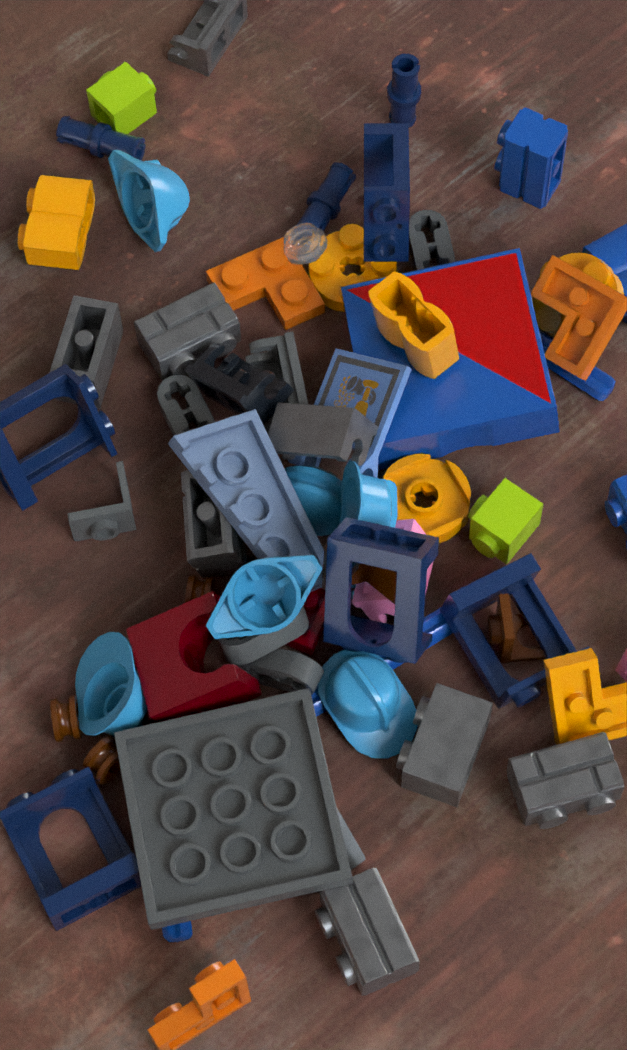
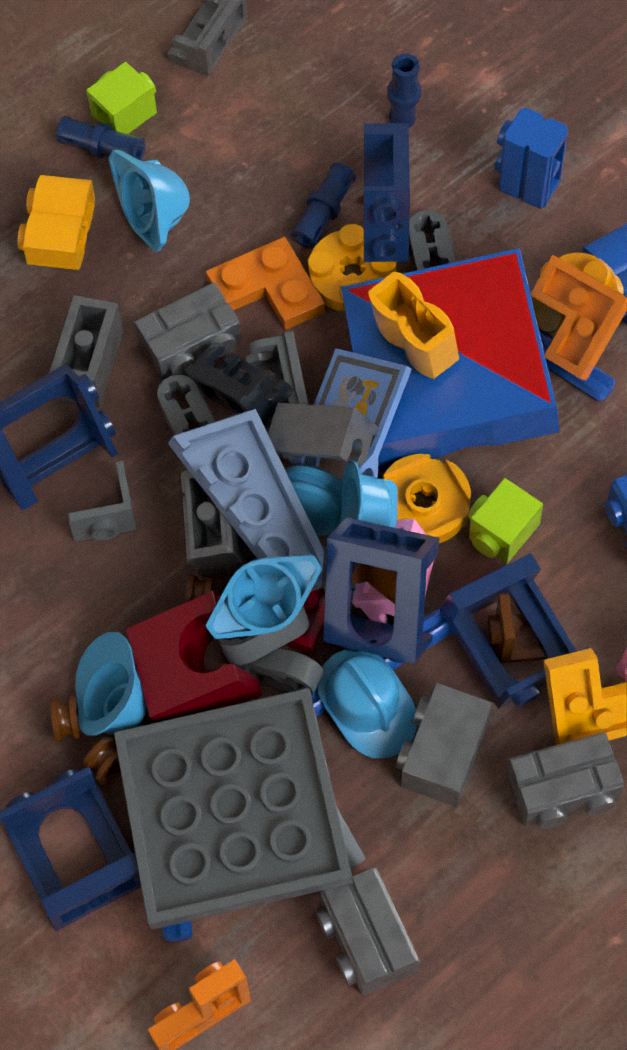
(304, 243): clear plate -> none

